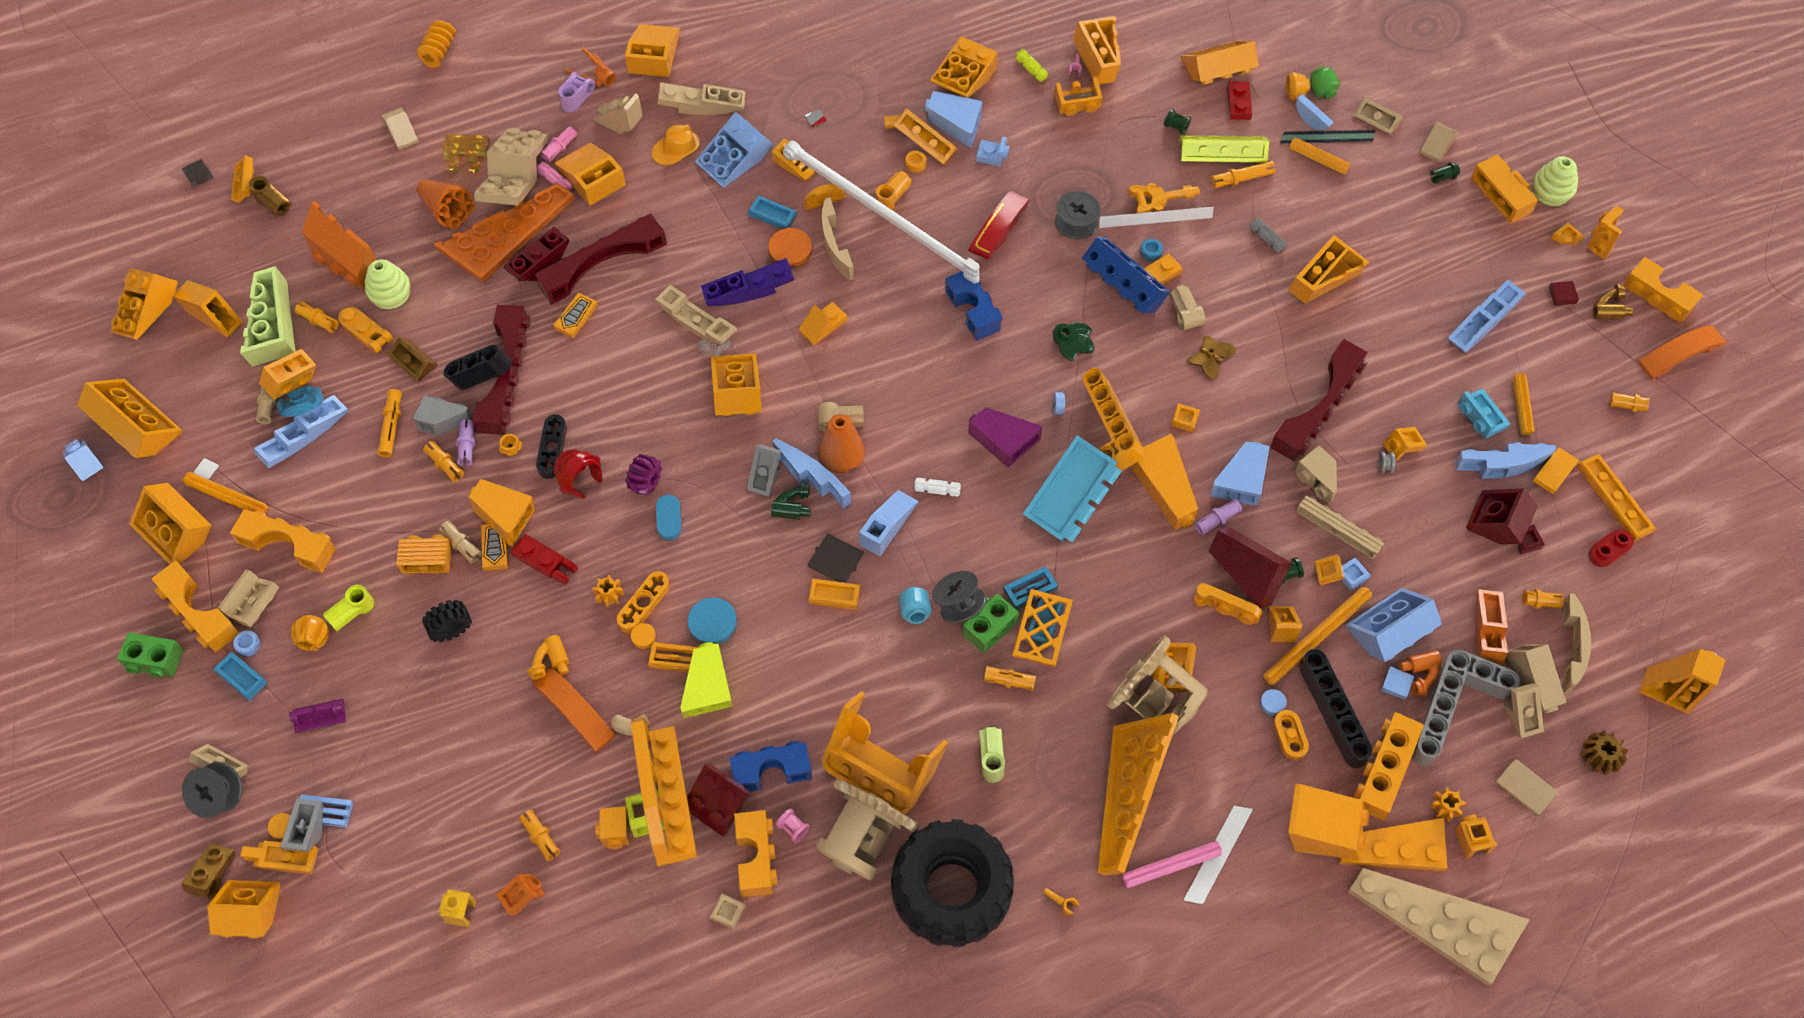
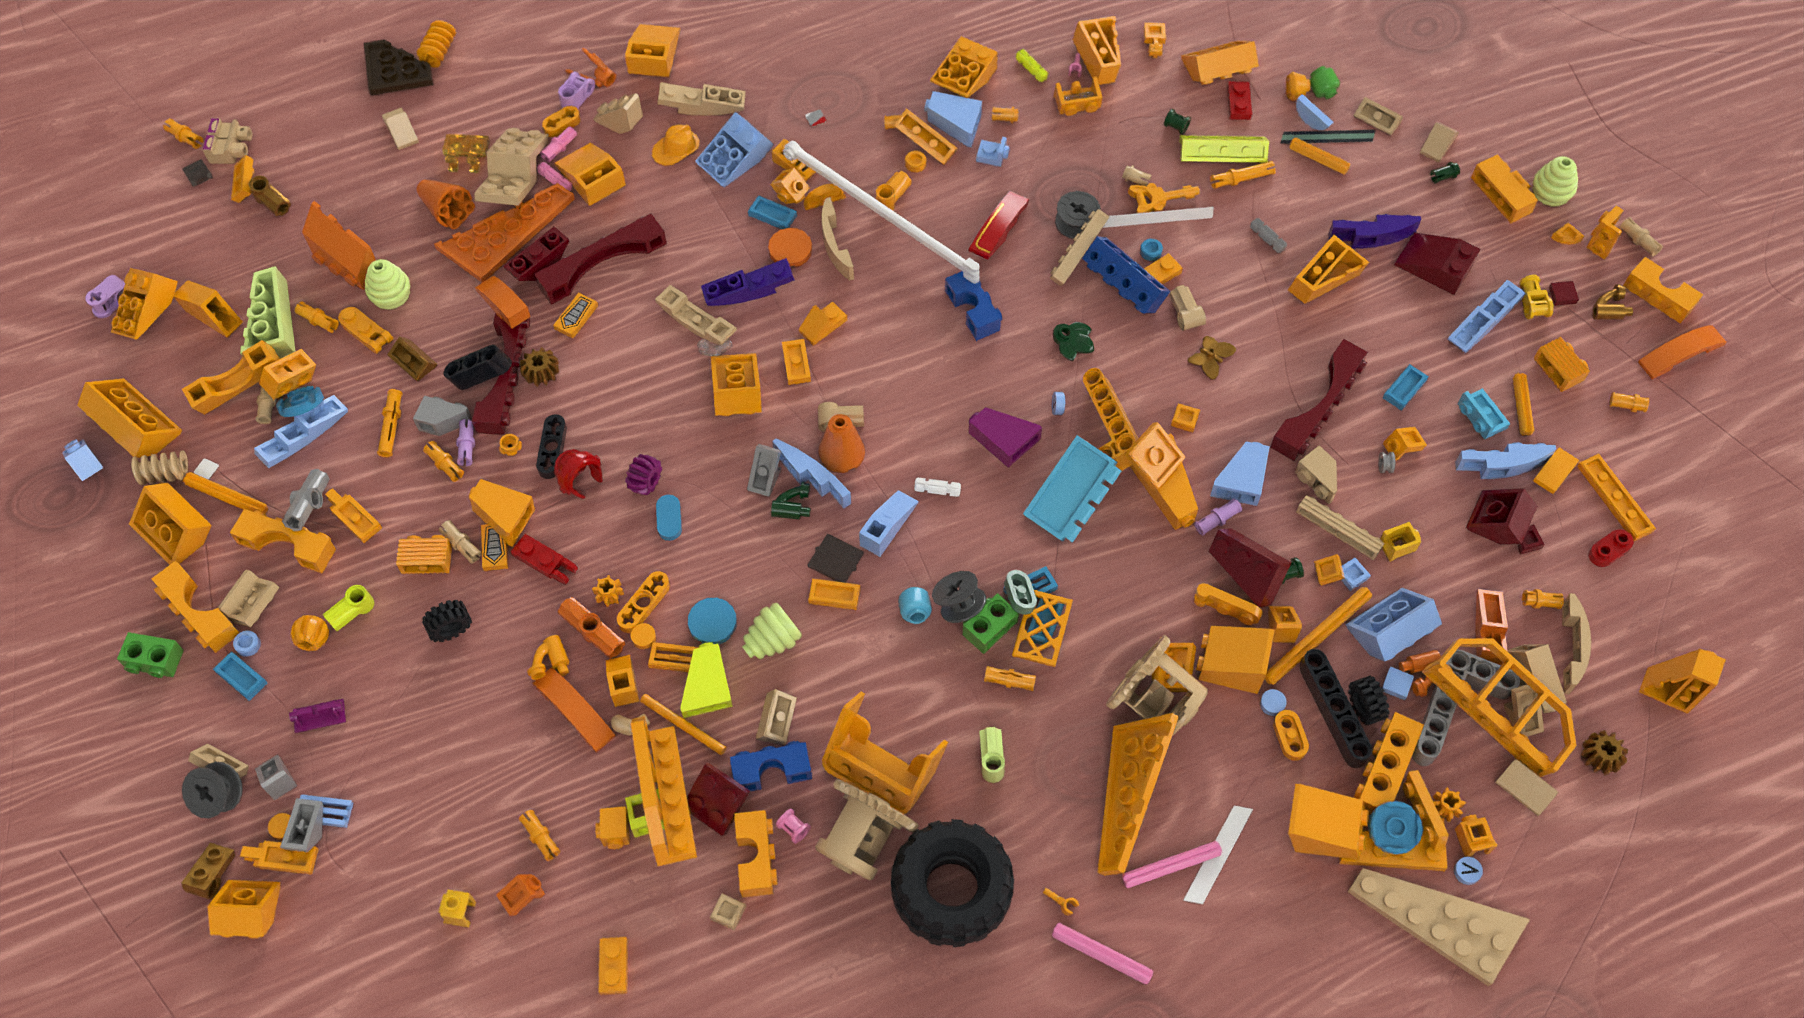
(106, 296): none -> lavender piece
(161, 469): none -> tan piece
(183, 133): none -> light orange pin
(211, 392): none -> light orange arch
(224, 141): none -> tan hips
(275, 777): none -> light grey slope
(305, 500): none -> light grey piece
(353, 516): none -> light orange hinge
(394, 69): none -> dark brown plate
(503, 301): none -> orange slope
(539, 366): none -> pearl gold gear
(561, 121): none -> light orange beam
(581, 619): none -> orange piece
(613, 965): none -> light orange plate
(621, 681): none -> light orange slope
(683, 724): none -> light orange bar
(771, 633): none -> yellowish green piece
(776, 717): none -> tan slope
(790, 186): none -> light orange brick
(796, 361): none -> light orange plate
(1006, 114): none -> light orange pin
(1022, 595): none -> sand green plate
(1079, 247): none -> tan piece
(1102, 953): none -> bright pink axle
(1134, 175): none -> tan pin
(1154, 36): none -> light orange plate
(1155, 456): none -> light orange tile
(1235, 657): none -> light orange slope
(1368, 700): none -> black tyre
(1383, 231): none -> dark purple slope
(1395, 827): none -> dark azure tile
(1404, 532): none -> yellow window
(1405, 387): none -> dark azure tile
(1433, 827): none -> light orange plate
(1438, 260): none -> dark red slope
(1468, 870): none -> light blue tile
(1497, 725): none -> light orange plate
(1535, 301): none -> yellow connector
(1561, 364): none -> light orange brick
(1641, 236): none -> tan pin

